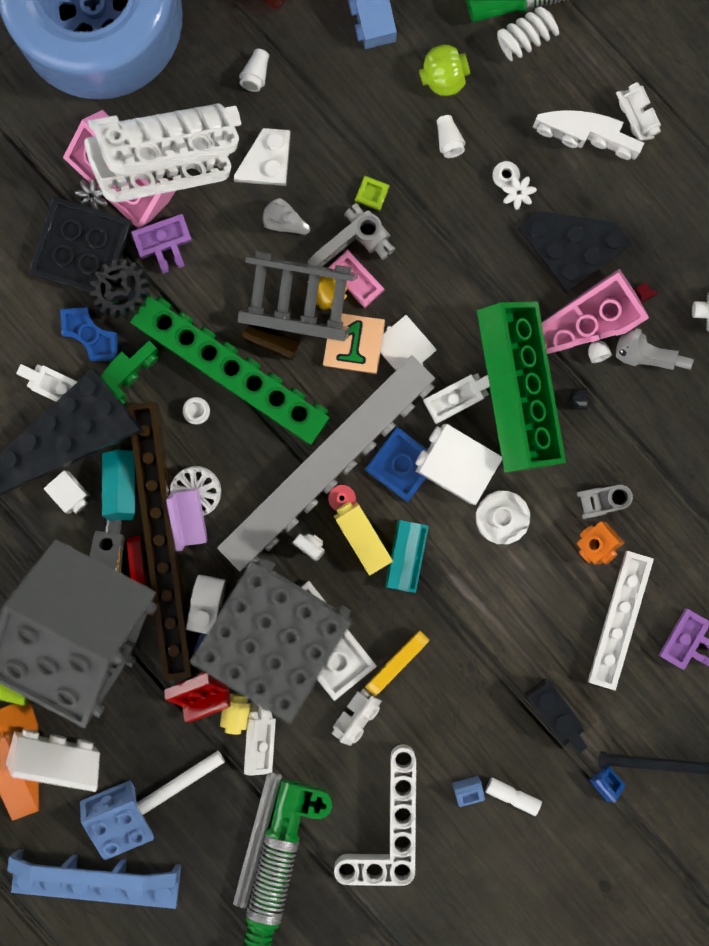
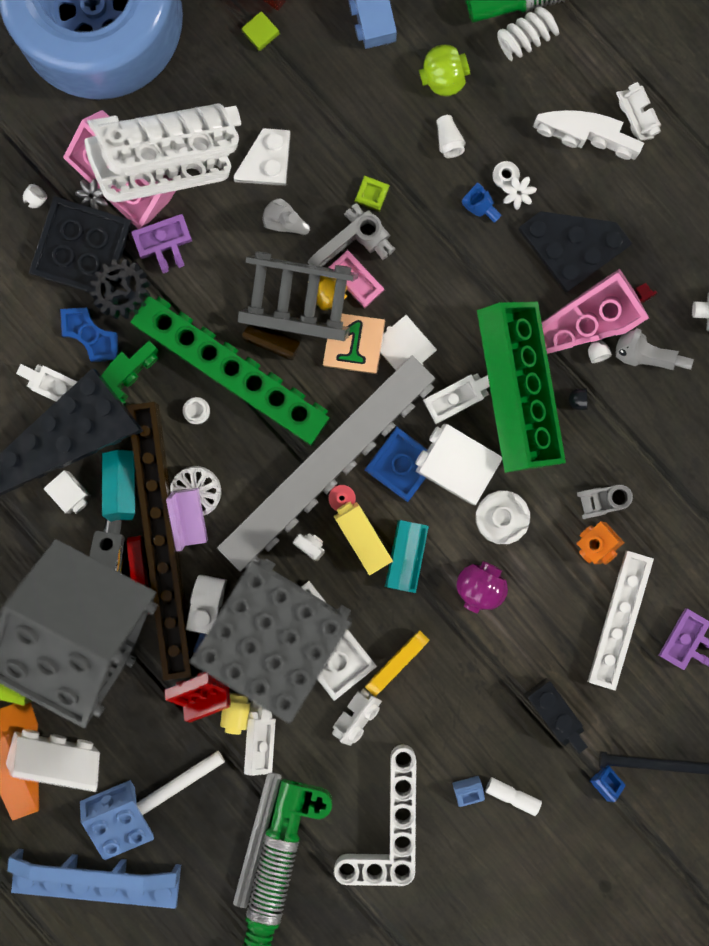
(34, 195): none -> white hinge
(254, 72): white cone -> none
(260, 31): none -> lime tile
(480, 203): none -> blue piece
(482, 587): none -> magenta plant

